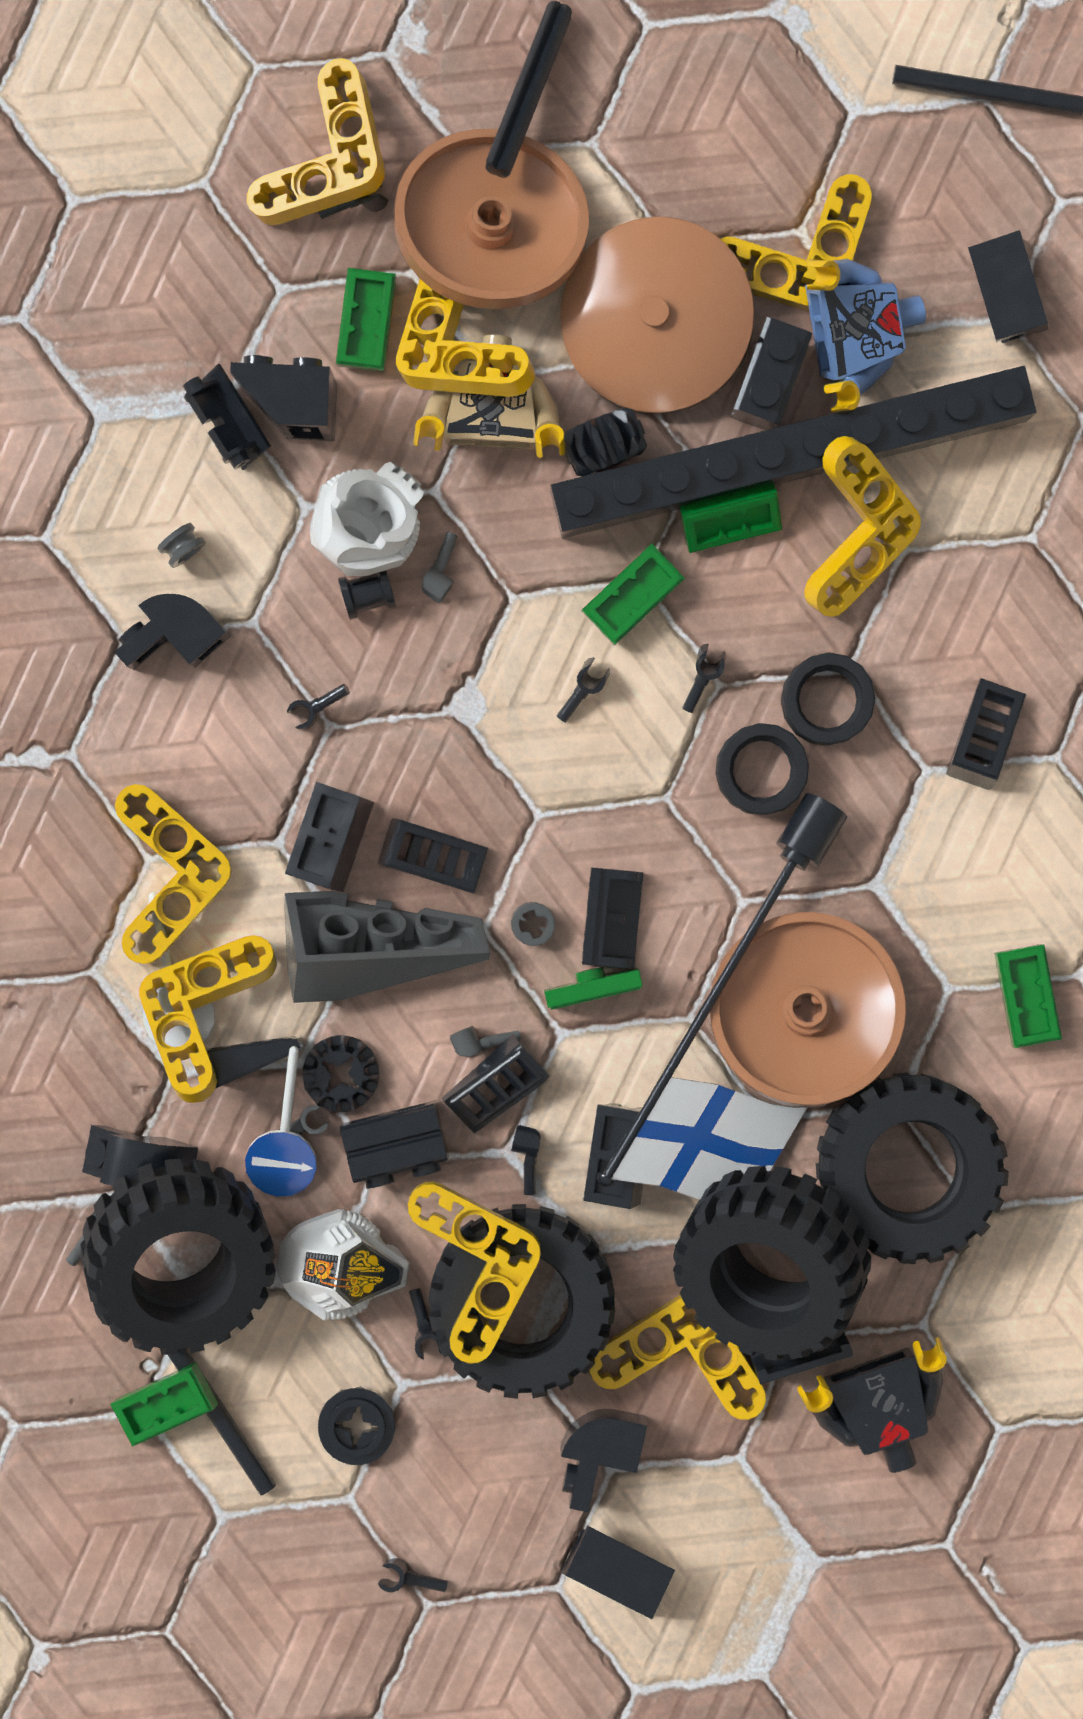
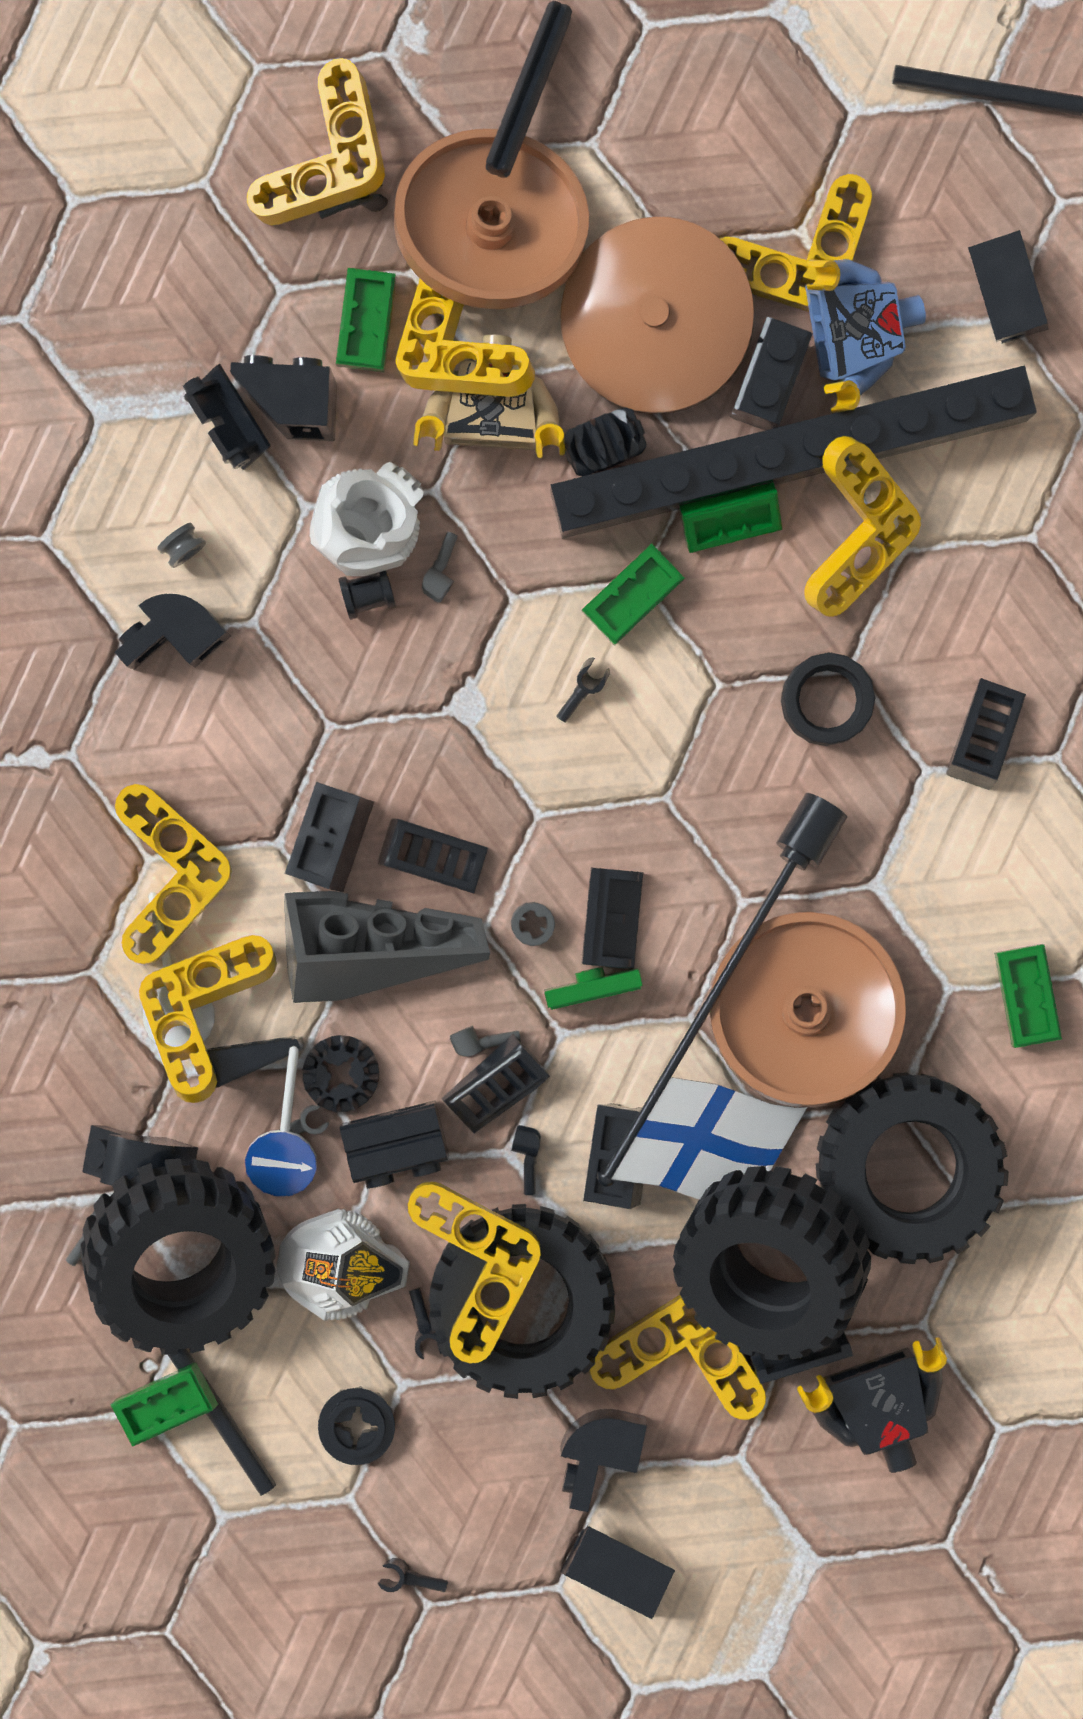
(318, 704): black hand -> none
(705, 673): black hand -> none
(797, 760): black tyre -> none

